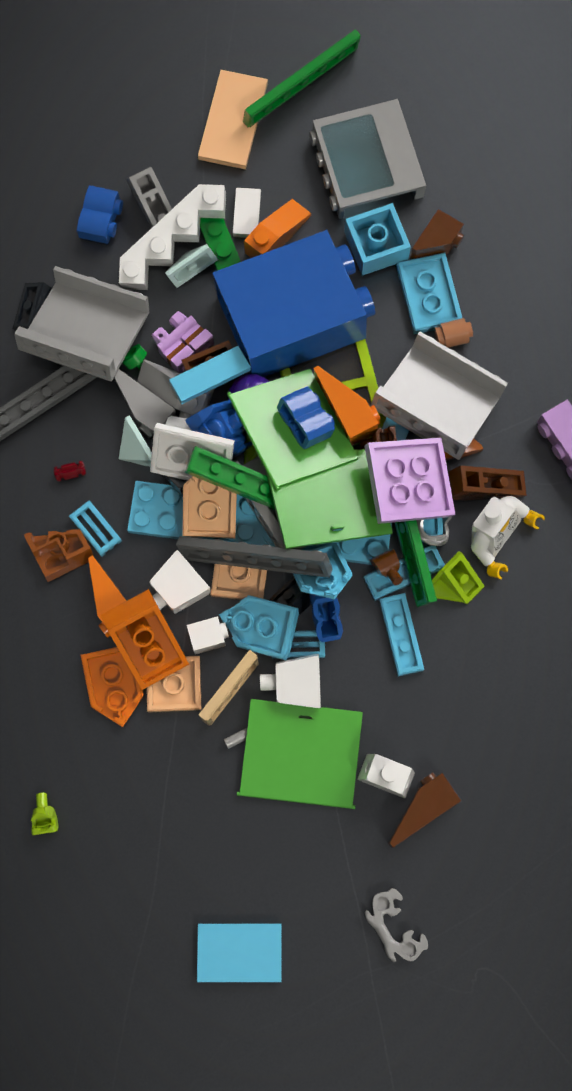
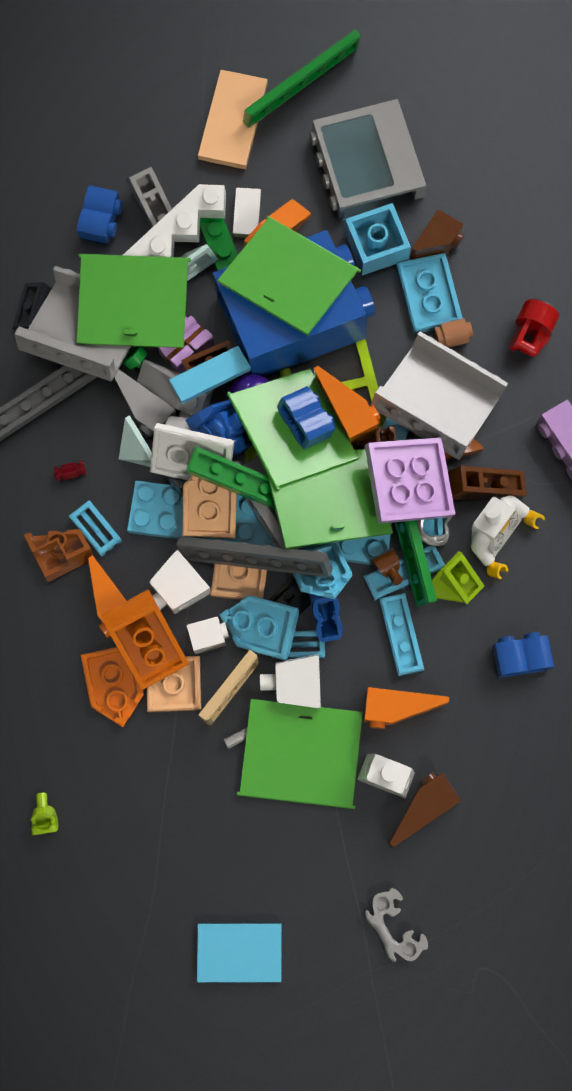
(132, 298): none -> bright green piece
(288, 275): none -> bright green piece
(392, 706): none -> orange slope
(522, 655): none -> blue brick
(538, 320): none -> red piece

